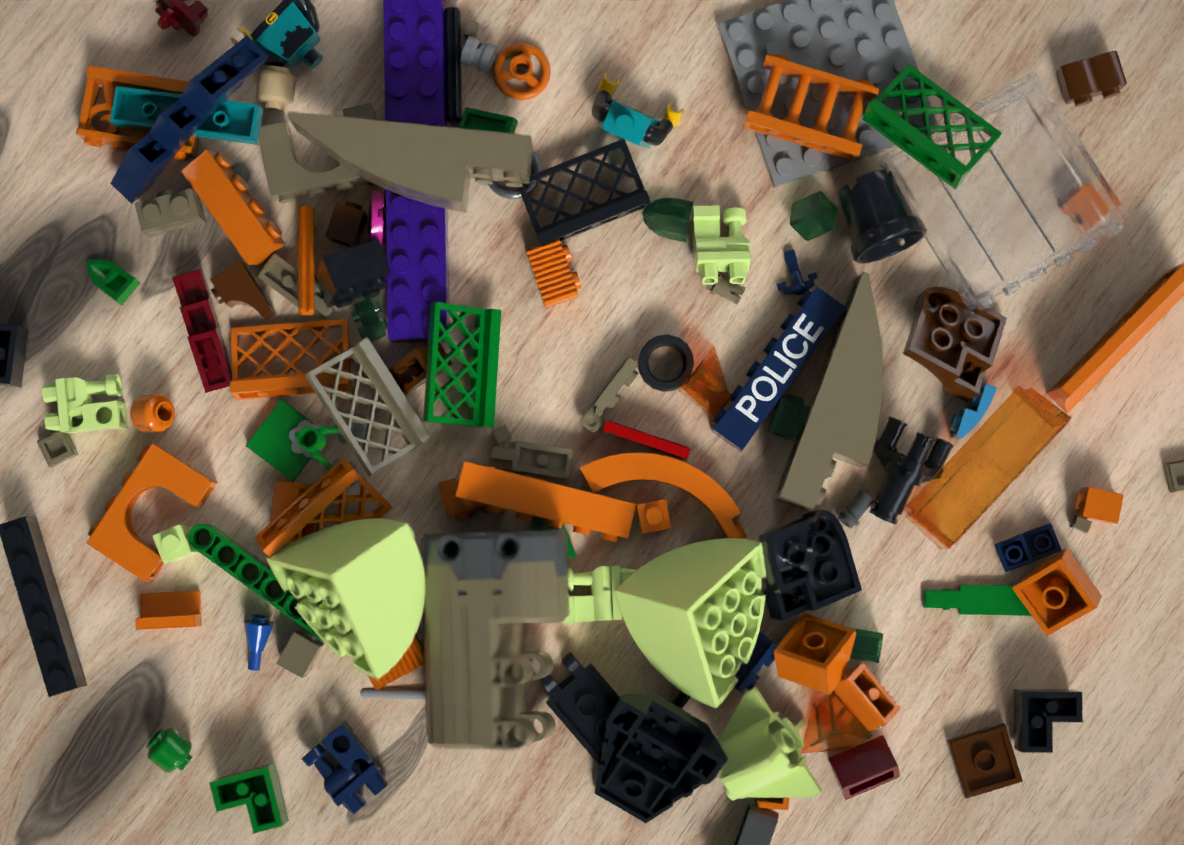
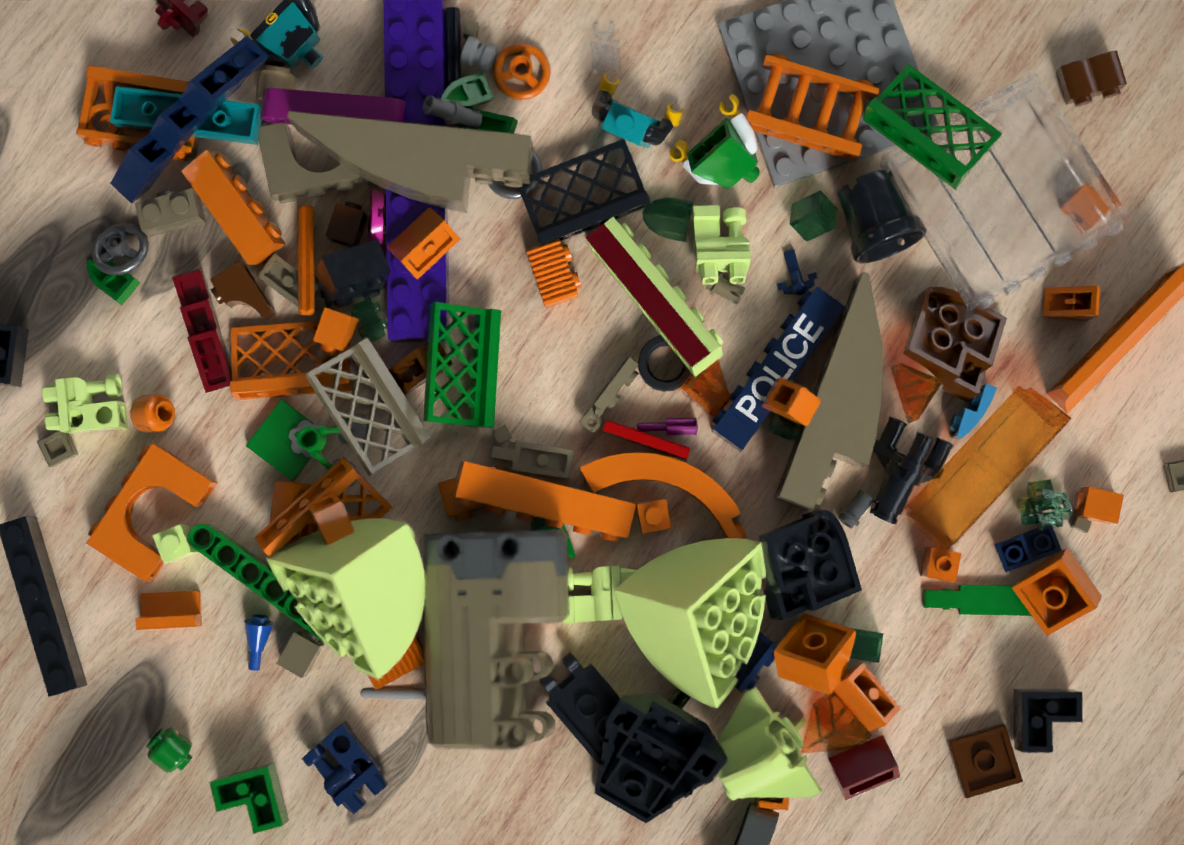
(116, 243): none -> flat silver piece
(279, 101): none -> magenta beam
(330, 518): none -> orange panel
(335, 331): none -> orange brick
(423, 243): none -> orange panel
(452, 112): none -> light grey pin
(469, 91): none -> green plate
(605, 52): none -> clear plate
(655, 296): none -> brick
(672, 426): none -> magenta axle
(724, 153): none -> green torso
(791, 401): none -> orange slope
(914, 390): none -> clear orange slope
(940, 564): none -> orange brick
(1045, 501): none -> clear green piece
(1072, 303): none -> orange slope

